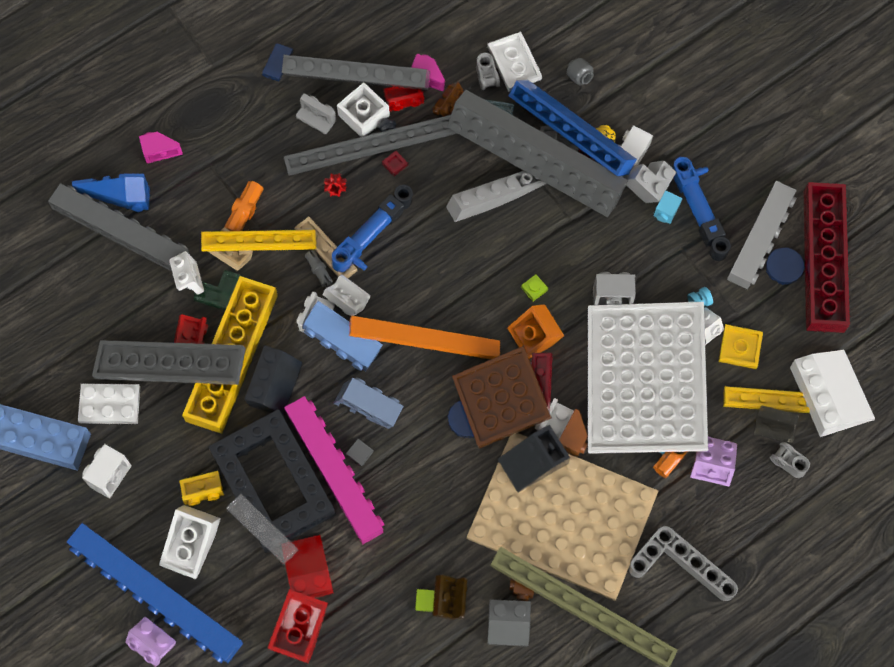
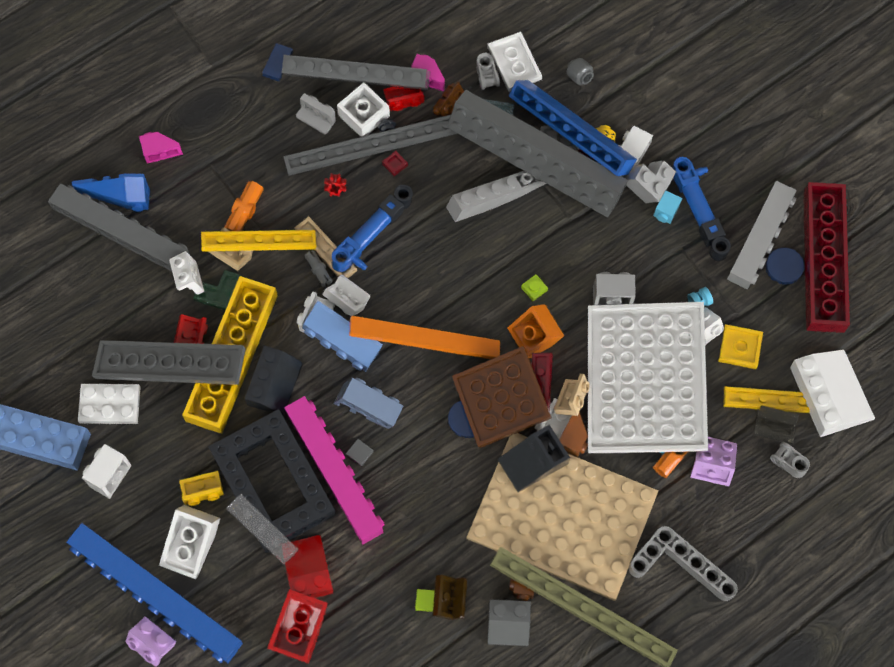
(572, 396): none -> tan bracket

